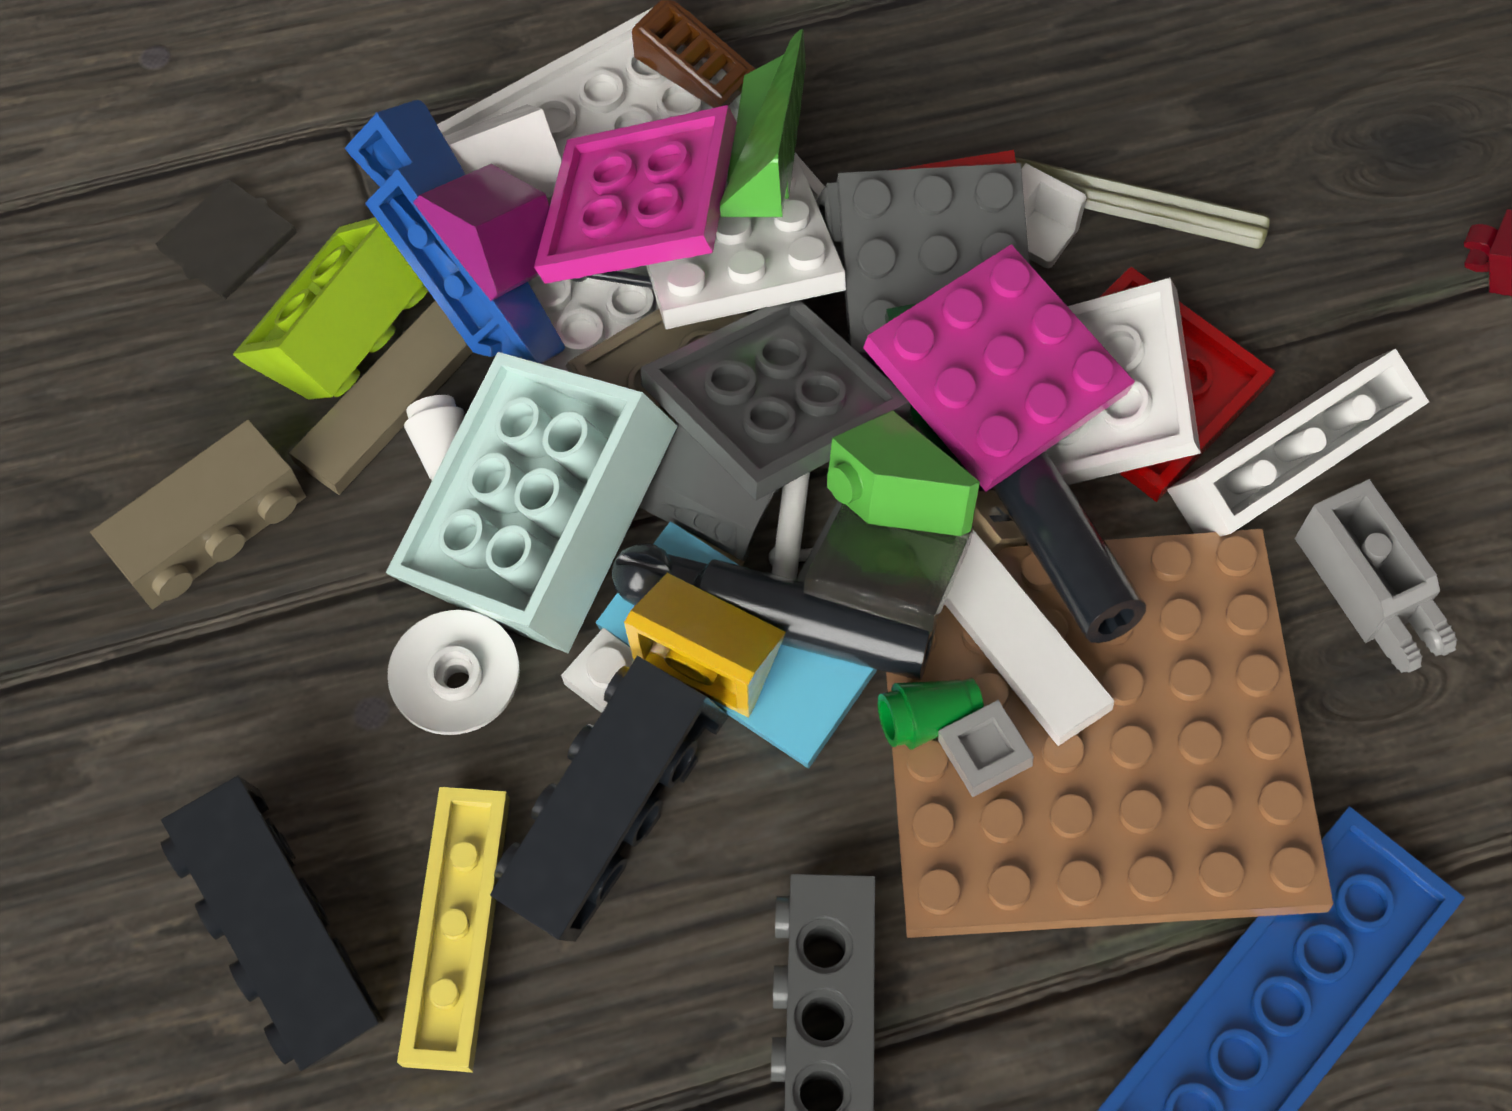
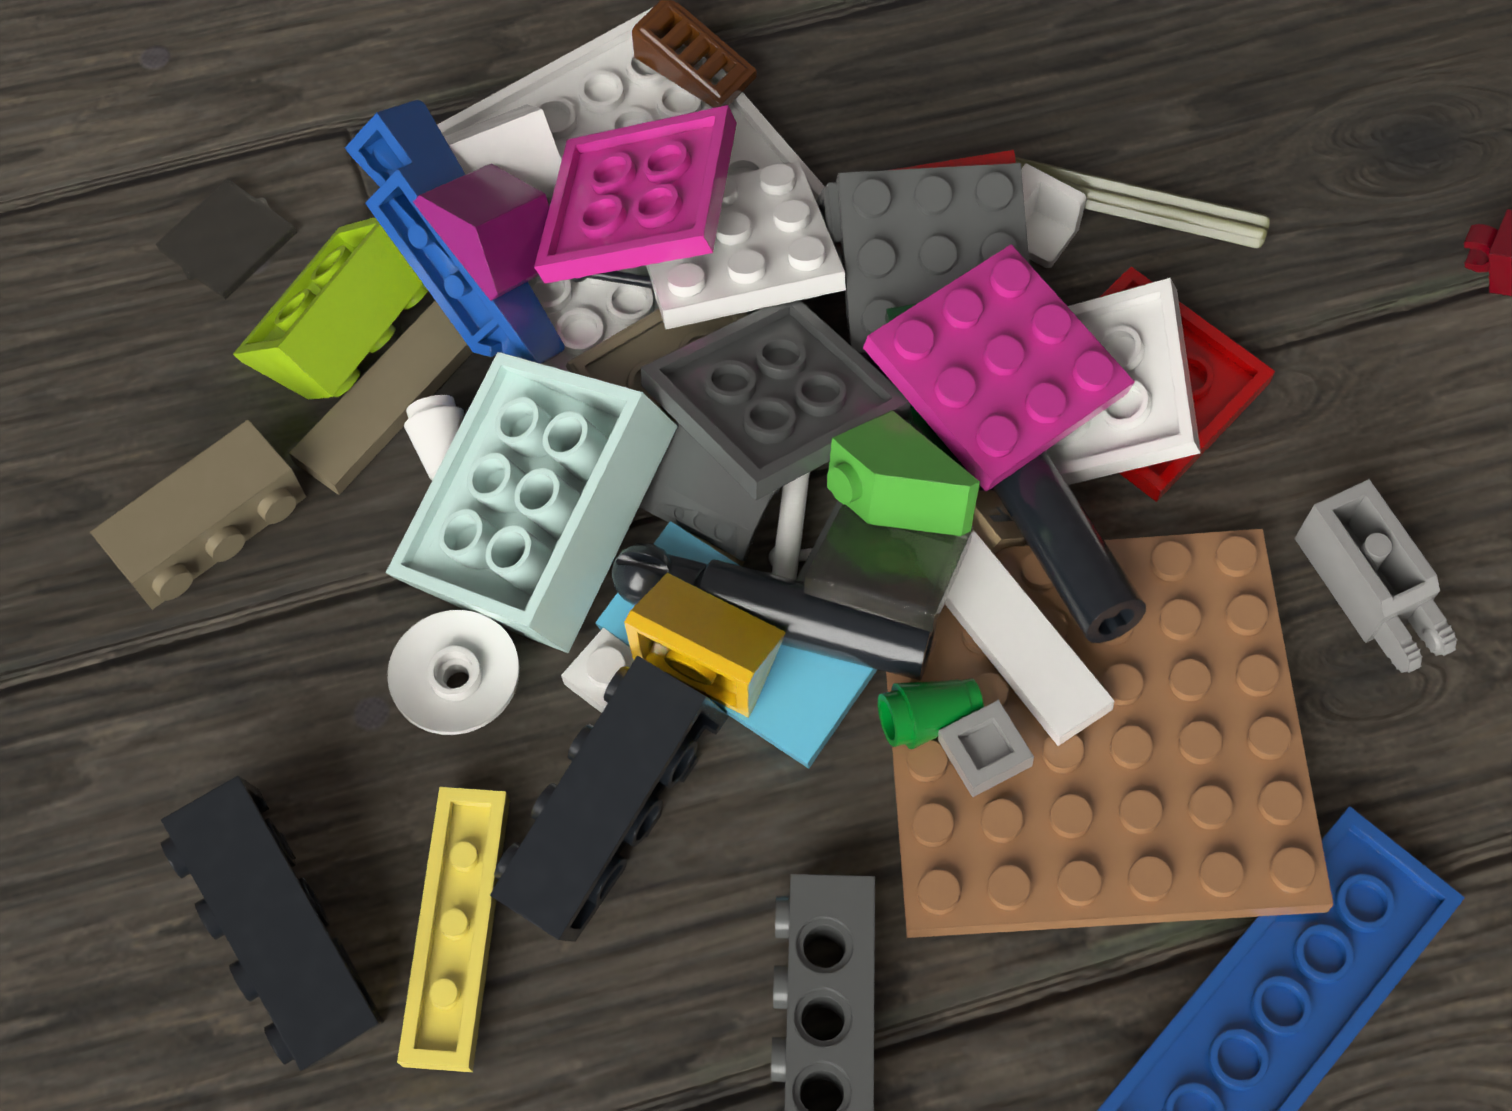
(766, 136): bright green wedge -> none
(1298, 445): white brick -> none

